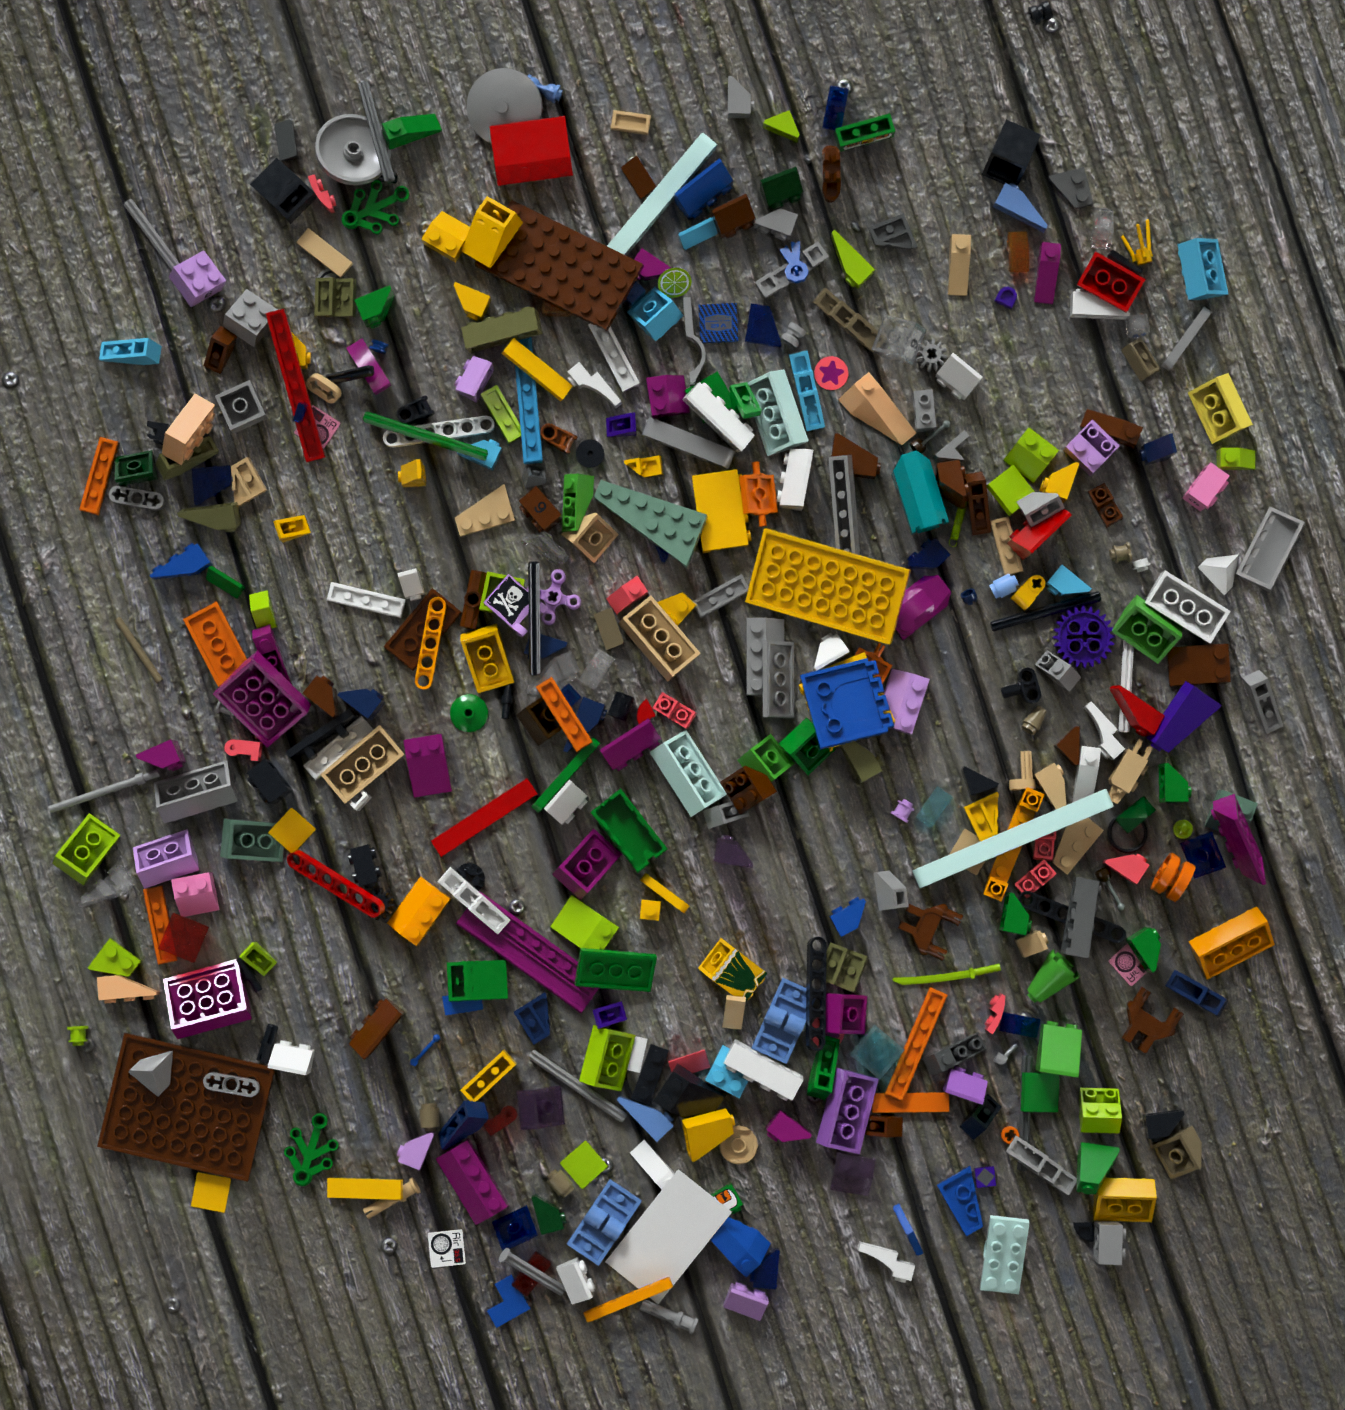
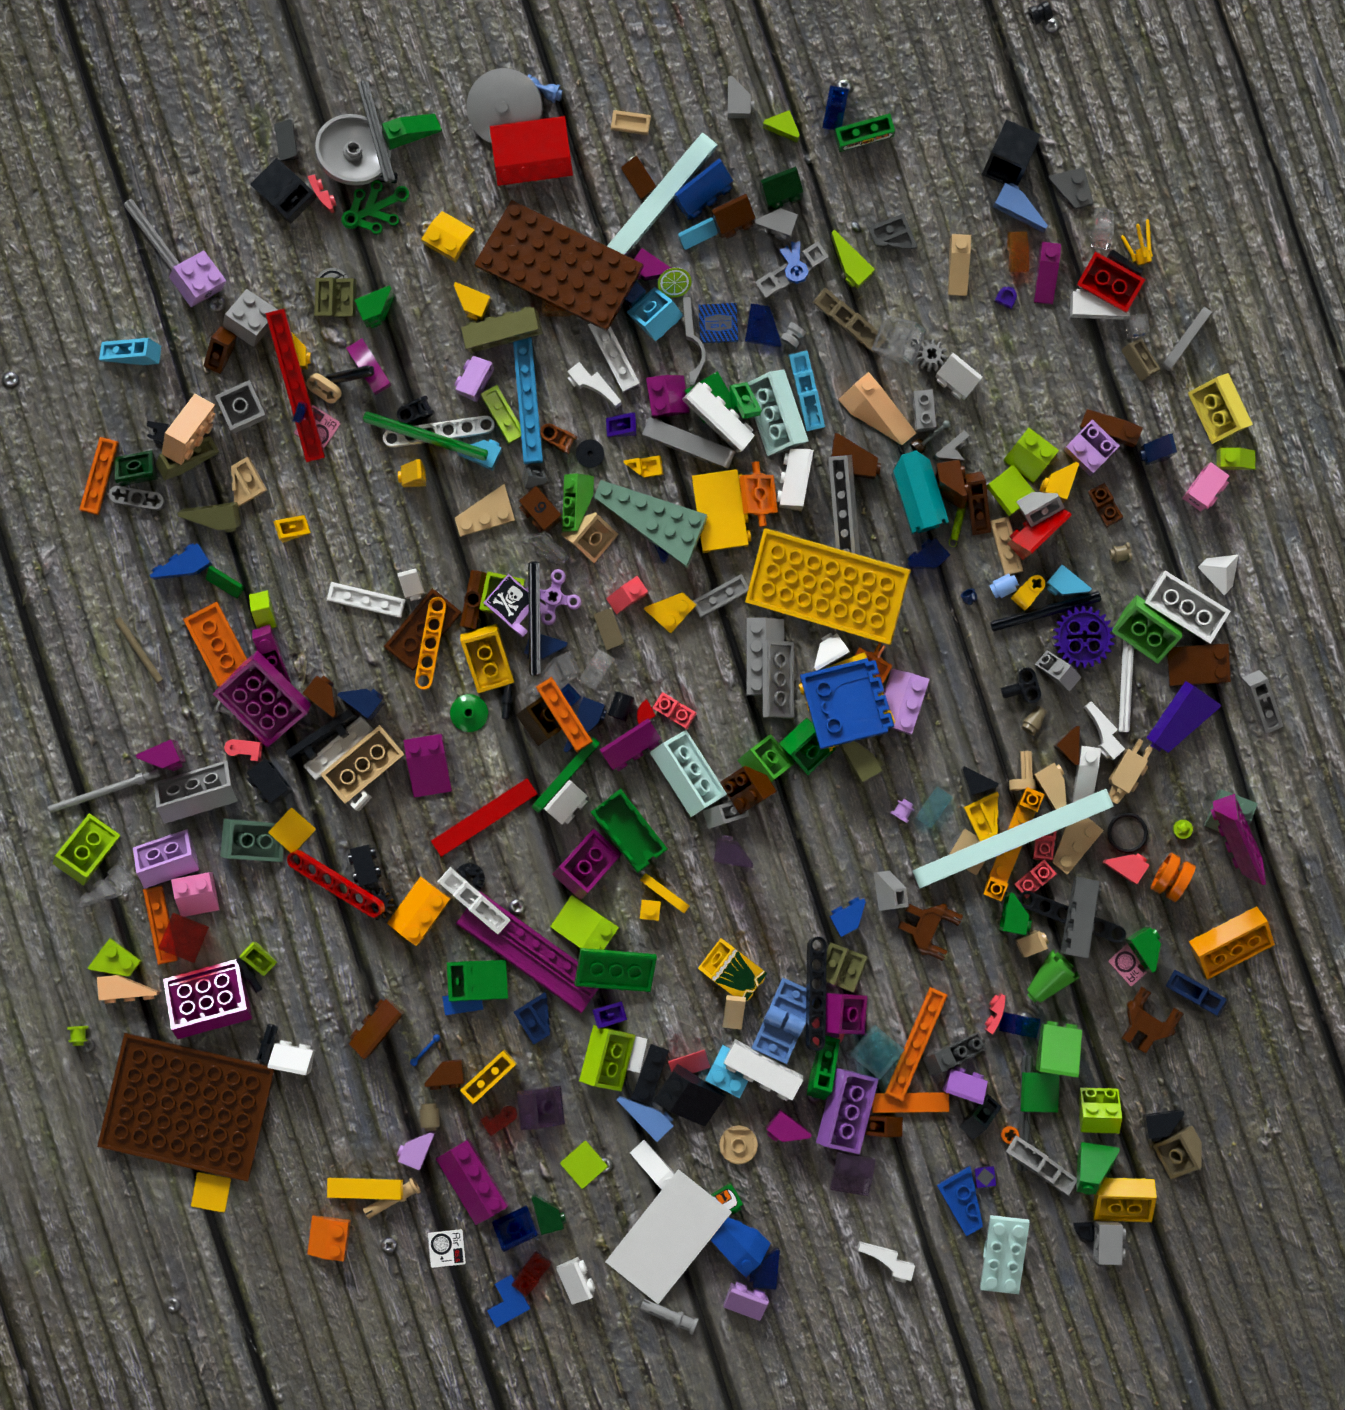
(154, 1072): light grey slope -> none
(210, 481): clear blue wing -> none
(218, 1076): light grey beam -> none
(309, 1153): green plant -> none
(324, 253): tan tile -> none
(329, 1238): none -> orange slope
(378, 346): blue bush -> none
(447, 1073): none -> reddish brown slope
(463, 1123): dark blue slope -> none
(490, 232): yellow slope -> none
(532, 1272): light grey axle -> none
(537, 369): yellow tile -> none
(560, 1183): dark tan brick -> none
(578, 1086): light grey axle -> none
(604, 1222): medium blue plate -> none
(628, 1299): light orange beam -> none
(659, 638): tan slope -> none
(706, 1132): yellow slope -> none
(831, 173): reddish brown connector -> none
(831, 373): coral sticker -> none
(908, 1230): blue tile -> none
(921, 604): magenta slope -> none
(948, 976): lime sword -> none
(1001, 1059): light grey hand -> none
(1104, 875): hinge -> none
(1135, 814): dark green slope -> none
(1137, 712): red slope -> none
(1141, 565): white plate -> none
(1172, 785): green slope -> none
(1202, 269): medium azure slope -> none
(1204, 854): clear blue slope -> none
(1270, 549): light grey slope -> none

